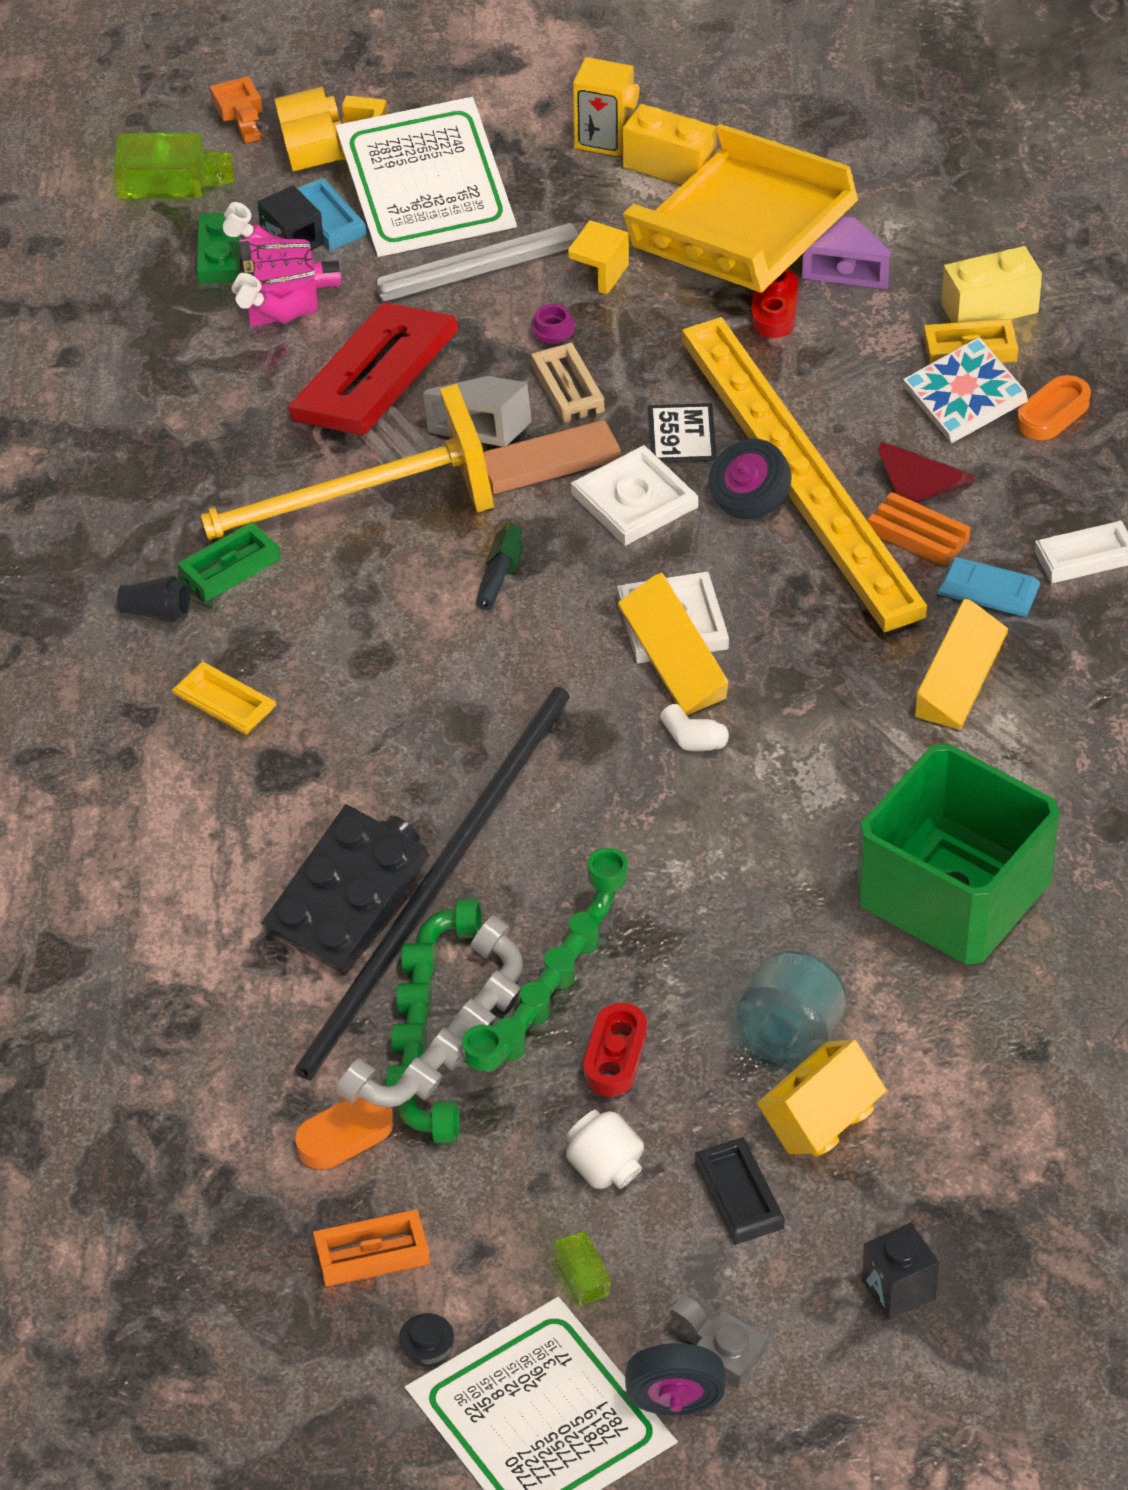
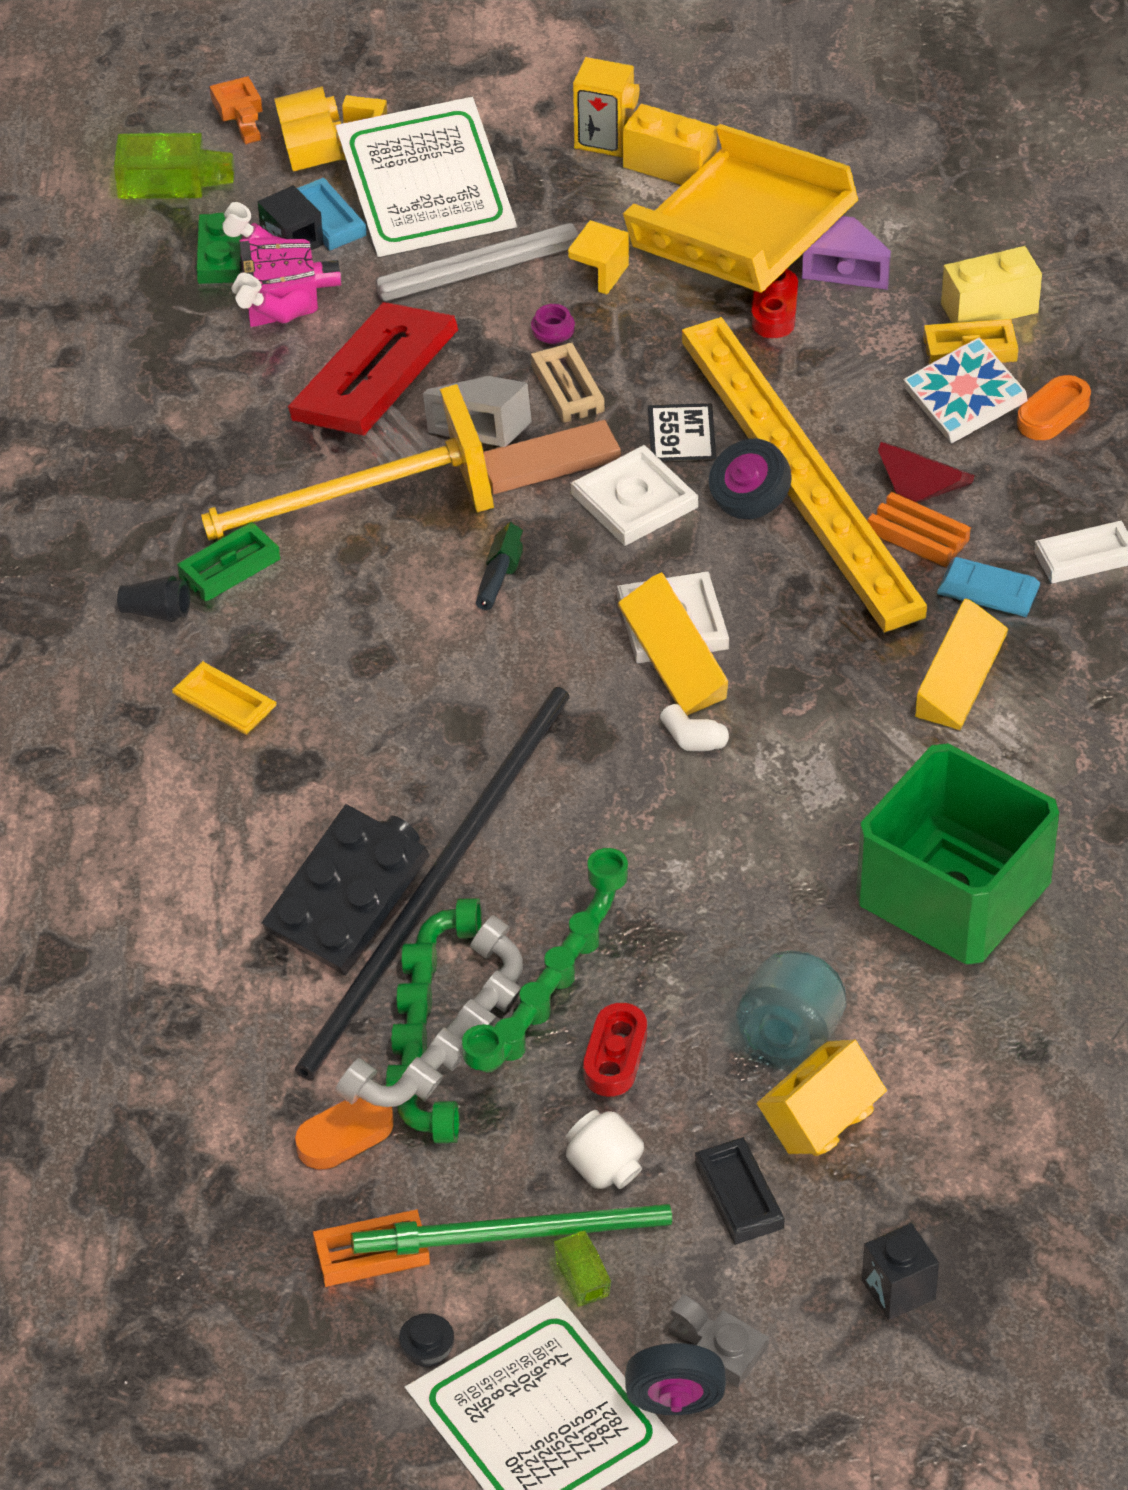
(408, 1237): none -> green bar

